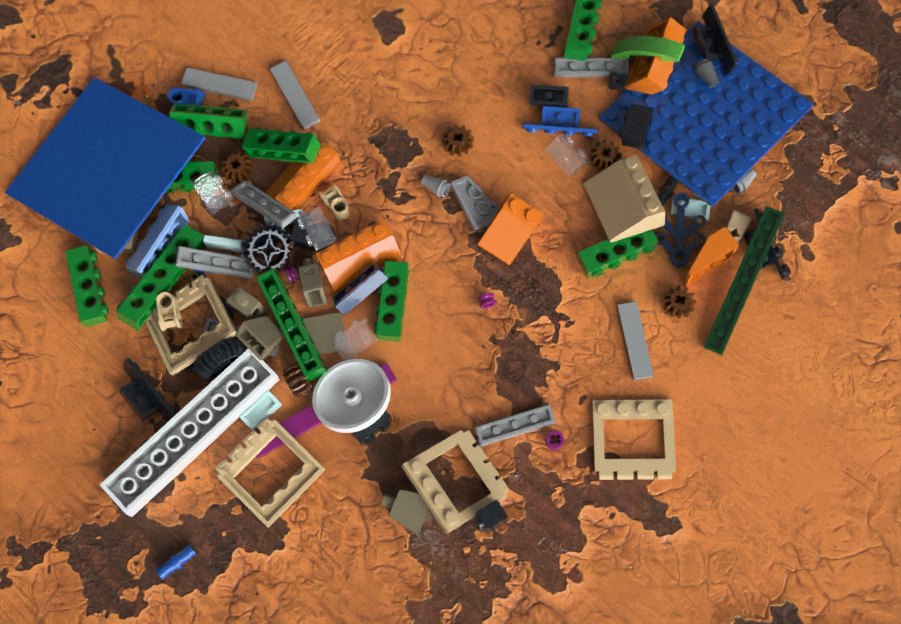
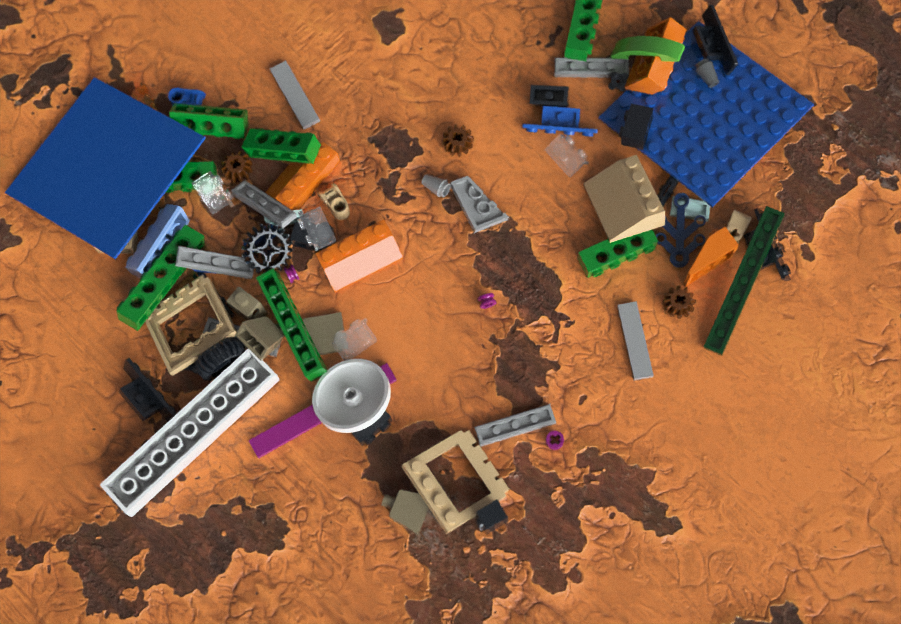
(76, 260): green brick -> none
(169, 315): tan piece -> none
(175, 562): blue pin -> none
(219, 84): light grey tile -> none
(223, 243): light aqua tile -> none
(259, 410): light aqua tile -> none
(289, 491): tan hinge -> none
(296, 380): reddish brown gear -> none
(312, 284): dark tan torso -> none
(359, 288): slope -> none
(392, 331): green brick -> none
(510, 228): orange slope -> none
(607, 149): reddish brown gear -> none
(633, 409): tan hinge -> none
(744, 182): light grey cone -> none

